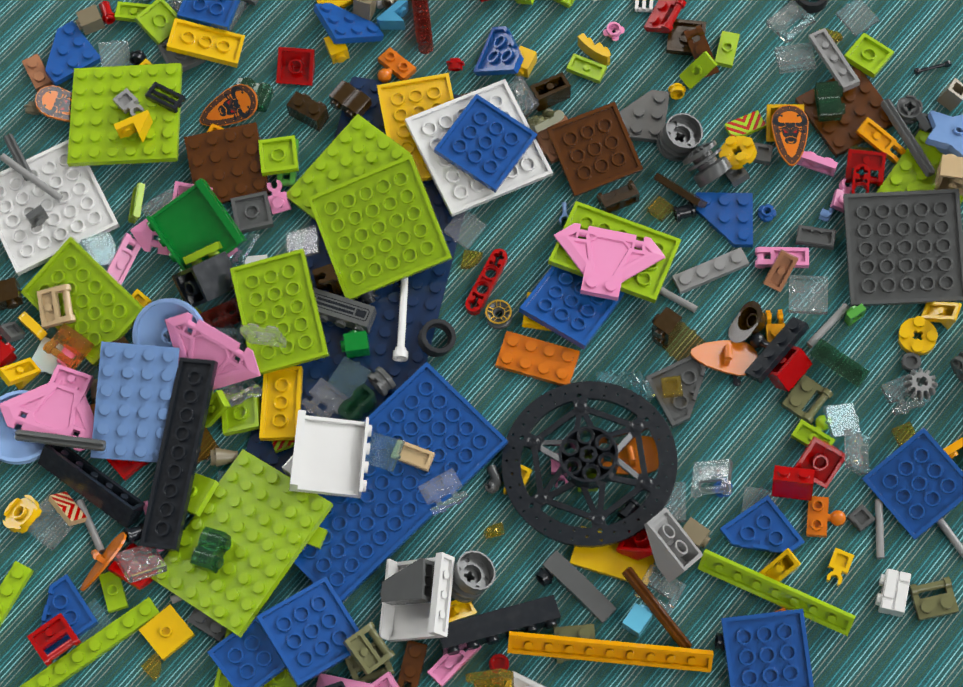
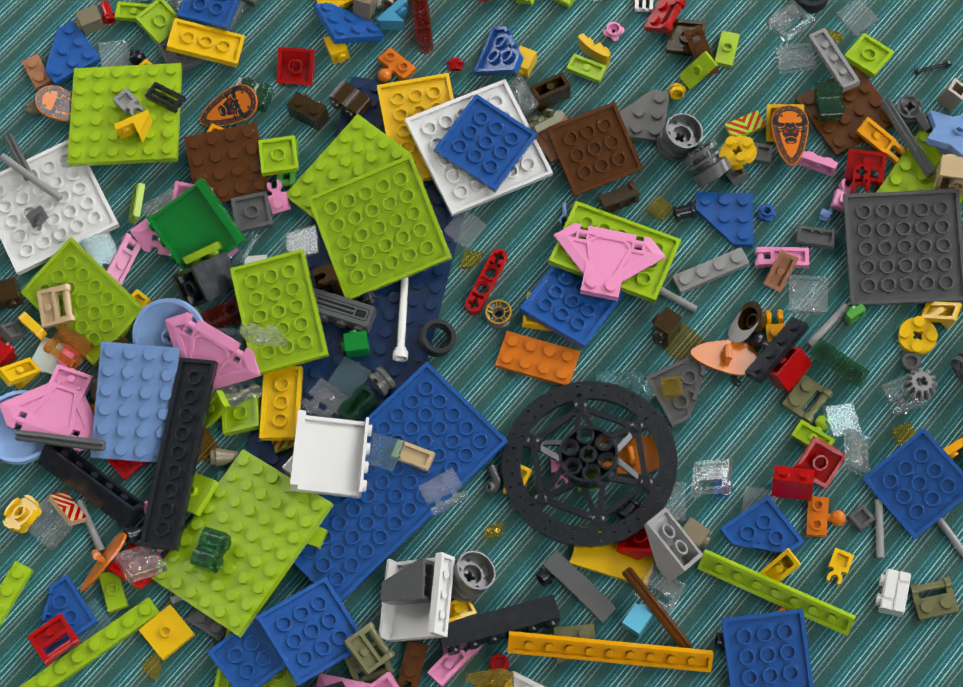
(680, 190): dark brown tile -> none

